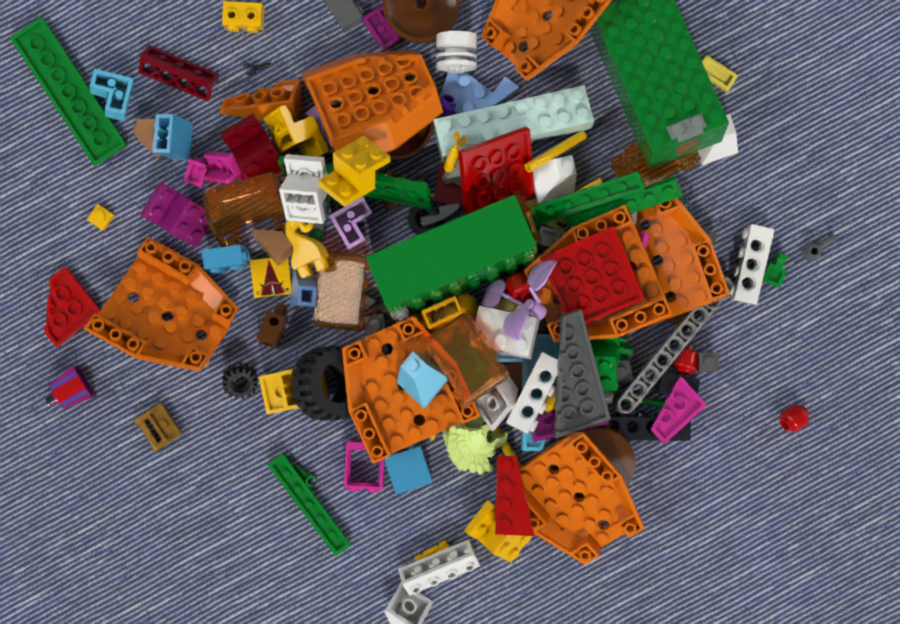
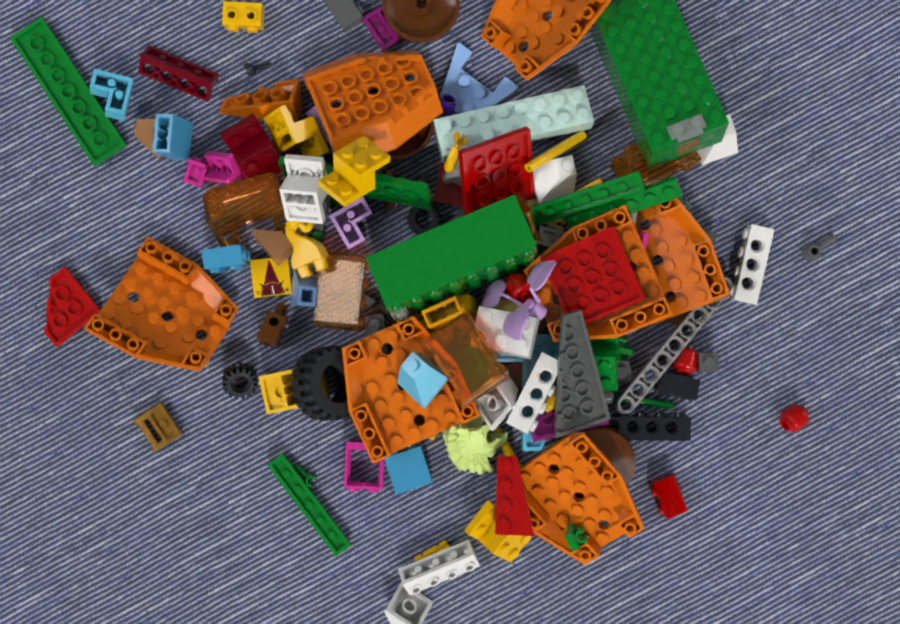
(70, 389): torso -> none
(100, 217): yellow plate -> none
(176, 214): magenta bracket -> none
(445, 213): dark grey slope -> none
(456, 55): white wheel -> none
(573, 536): none -> green tile
(668, 495): none -> red brick
(677, 411): dark pink wing -> none
(719, 74): light yellow tile -> none
(774, 273): green plate -> none

